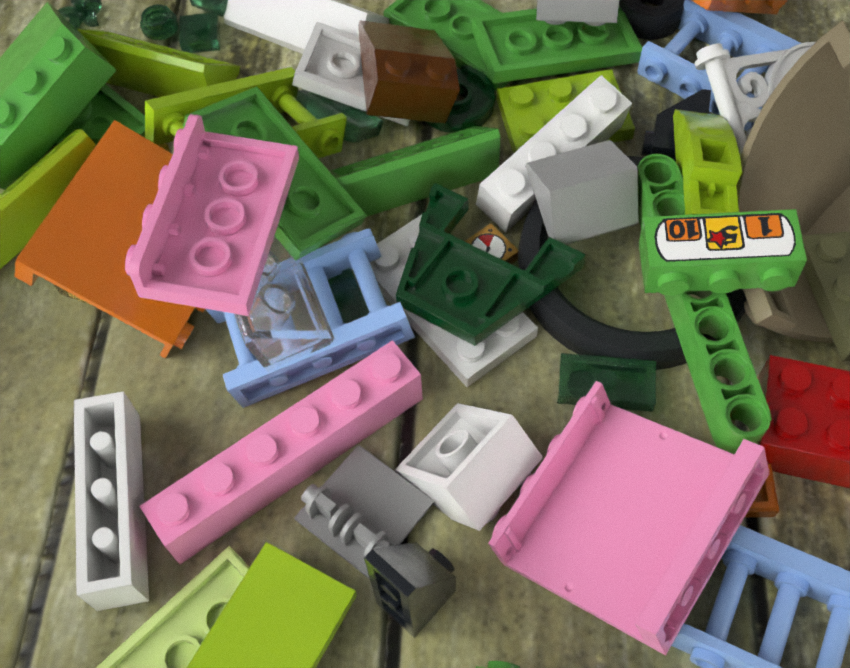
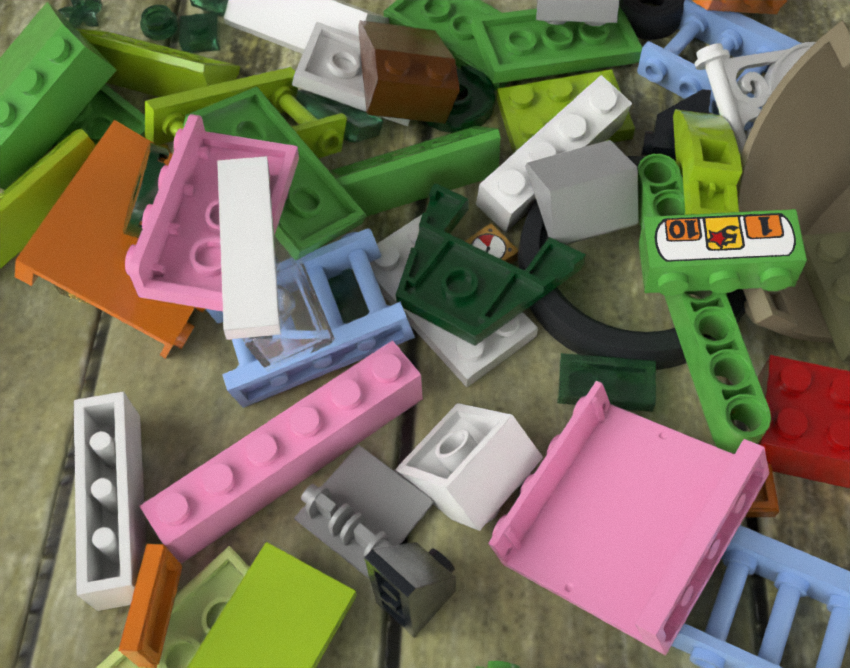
(145, 188): none -> dark green tile
(151, 607): none -> orange tile
(247, 249): none -> white tile

